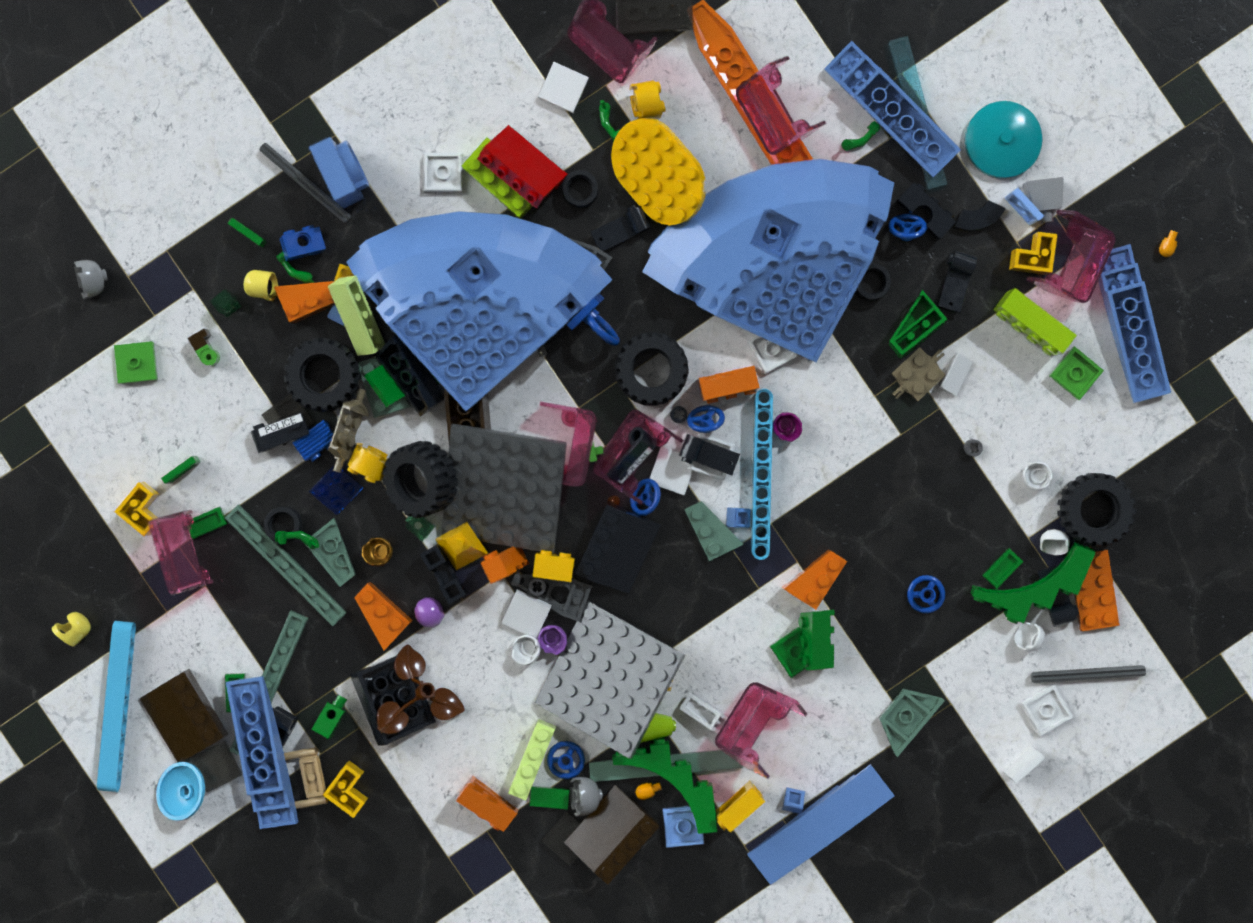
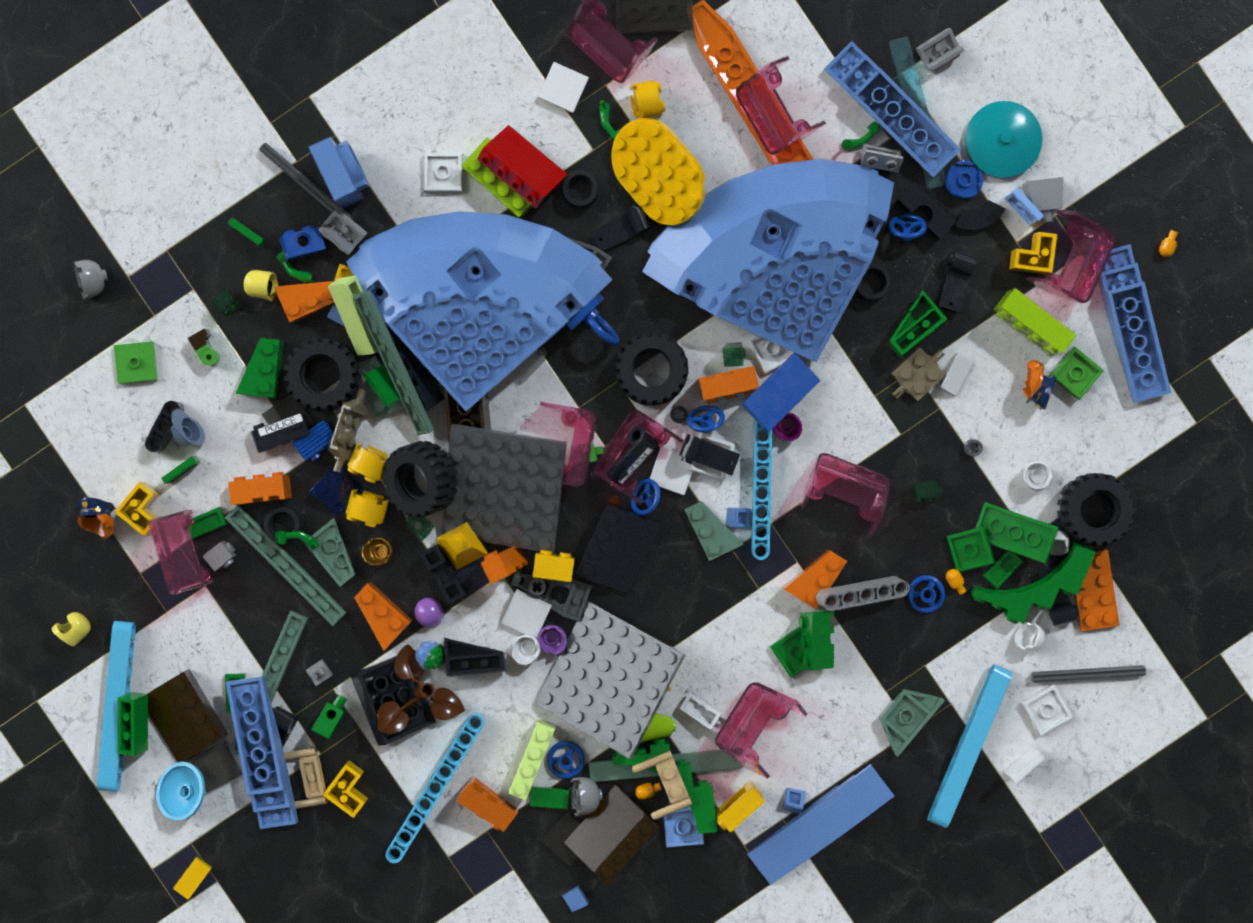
(96, 516): none -> piece
(132, 723): none -> green brick
(156, 431): none -> black beam
(186, 430): none -> sand blue piece
(192, 878): none -> yellow tile
(220, 556): none -> light grey brick
(260, 488): none -> orange wedge
(263, 370): none -> green wedge
(319, 672): none -> light grey tile
(342, 231): none -> light grey bracket
(366, 507): none -> yellow brick
(393, 362): none -> sand green tile
(430, 655): none -> piece
(433, 796): none -> medium azure beam
(470, 659): none -> black wedge
(575, 899): none -> medium blue slope
(671, 781): none -> tan plate
(734, 354): none -> clear green brick
(780, 392): none -> blue tile
(851, 484): none -> clear pink windscreen
(855, 590): none -> light grey beam
(881, 158): none -> light grey bracket
(926, 490): none -> clear green brick
(939, 50): none -> light grey bracket
(955, 580): none -> light orange cylinder
(963, 180): none -> blue tile
(969, 746): none -> medium azure beam
(970, 549): none -> green tile
(1018, 532): none -> green tile
(1038, 385): none -> piece

